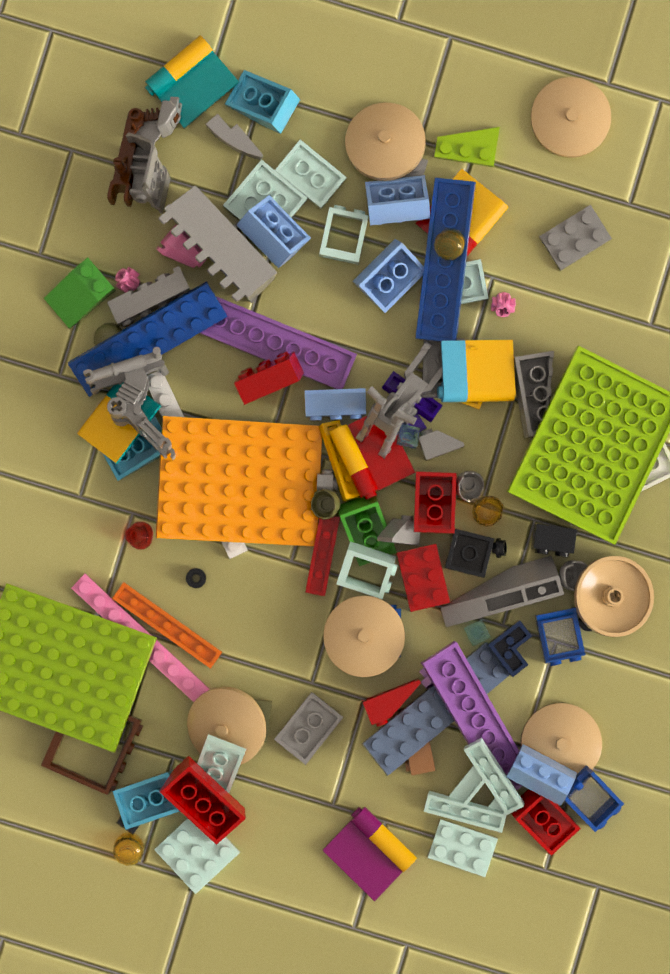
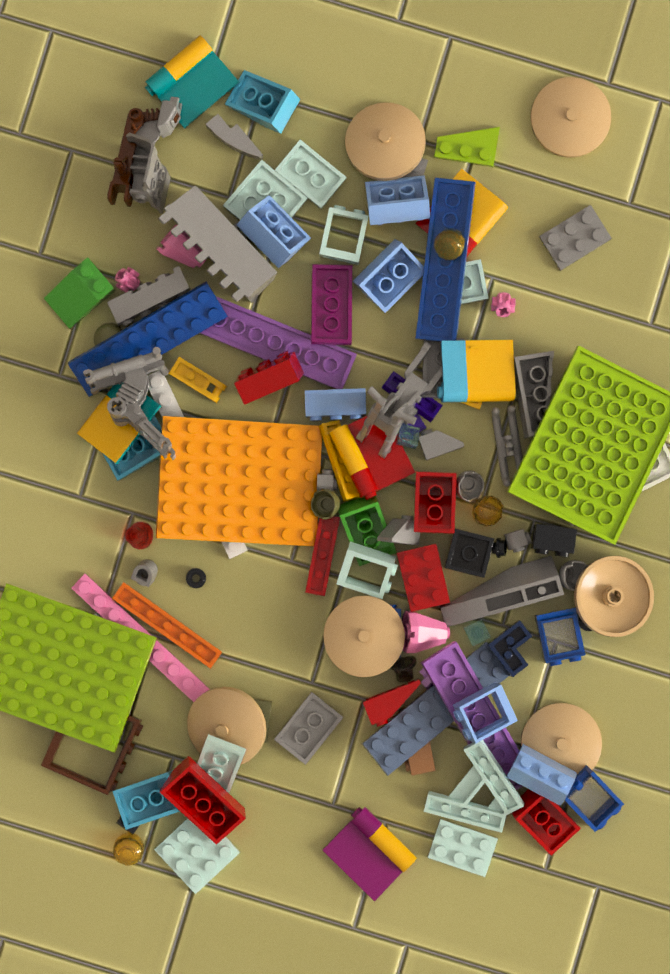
(145, 573): none -> light grey plate
(197, 379): none -> yellow plate
(331, 304): none -> magenta plate
(404, 668): none -> clear smoke piece
(423, 632): none -> bright pink cone
(502, 704): none -> light blue window
(507, 445): none -> light grey piece
(517, 540): none -> light grey plate

